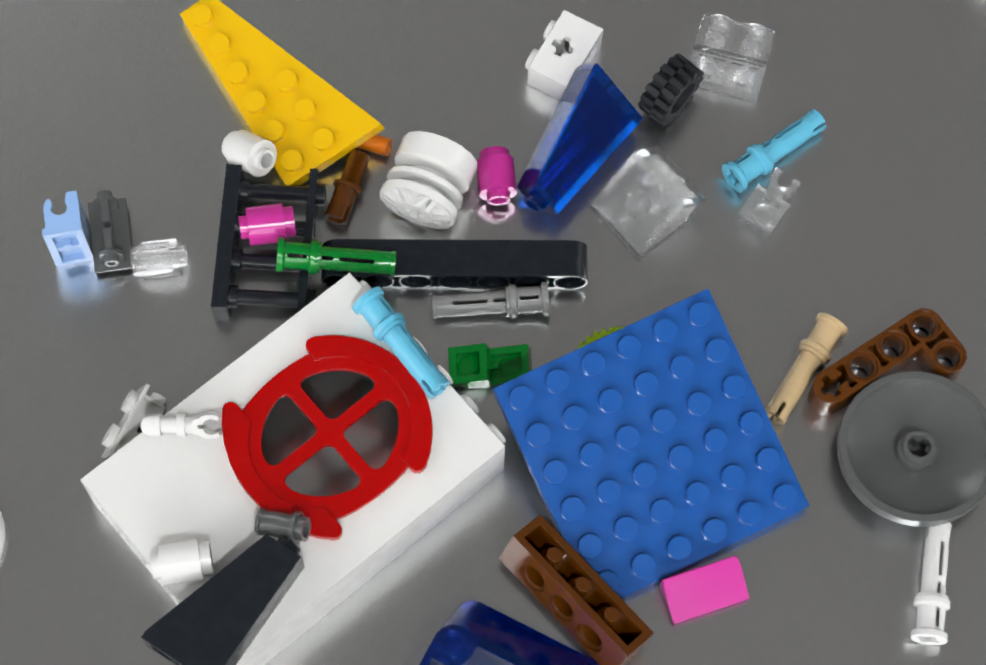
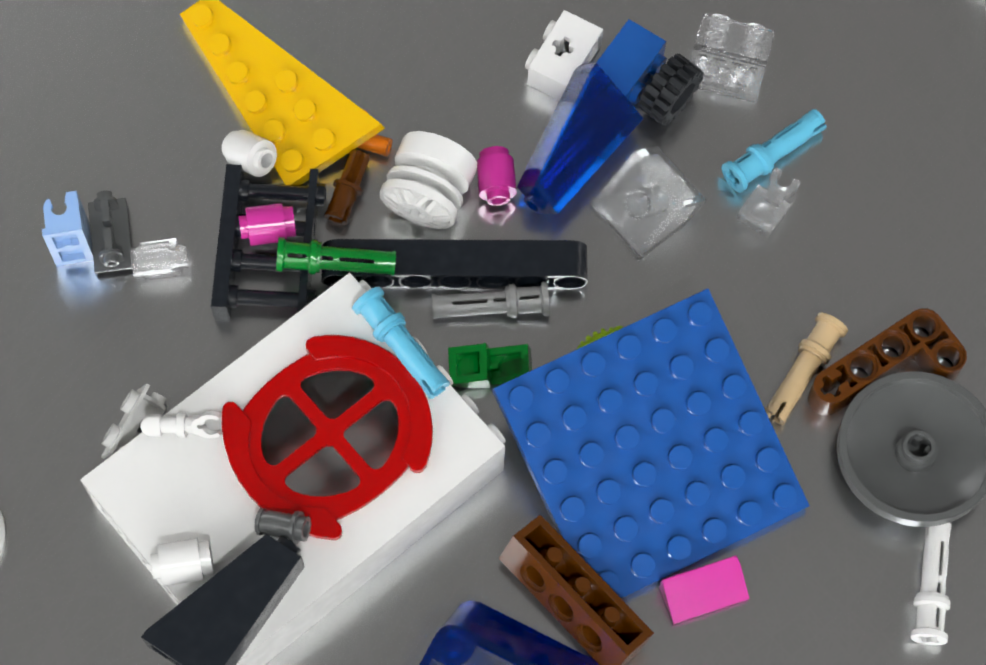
(633, 59): none -> blue brick

